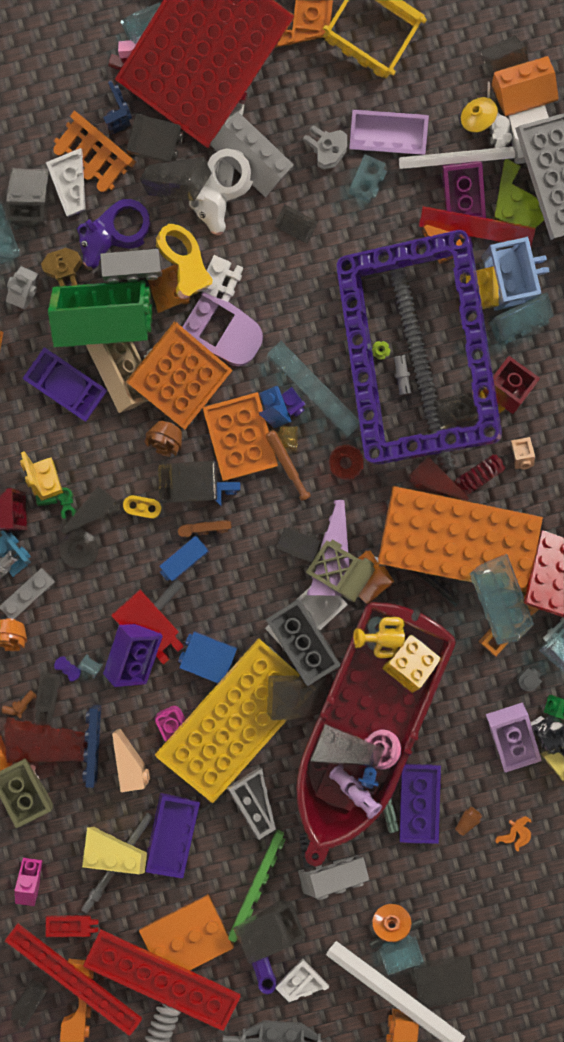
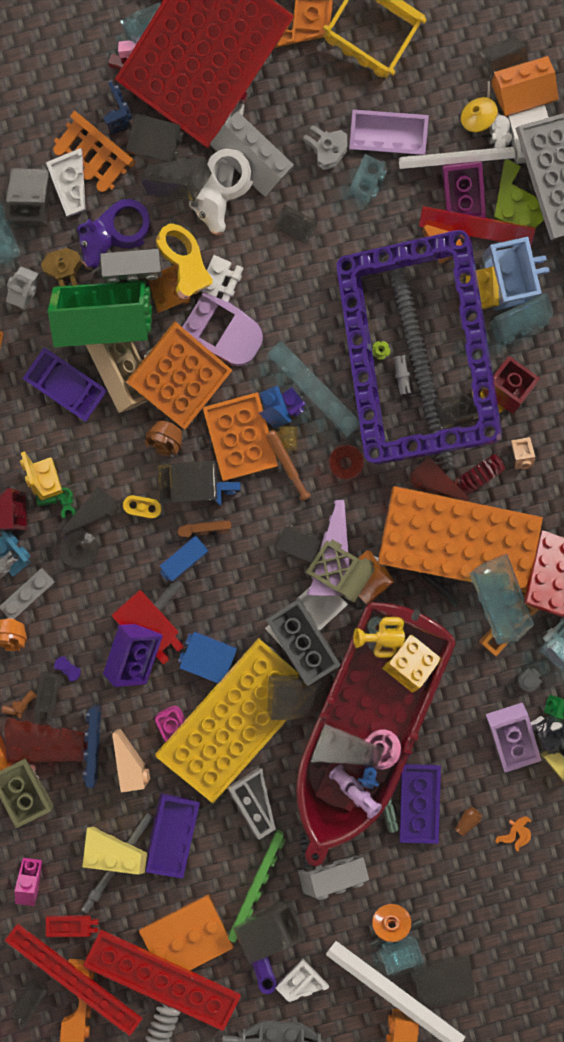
(90, 666): clear light blue bush -> none

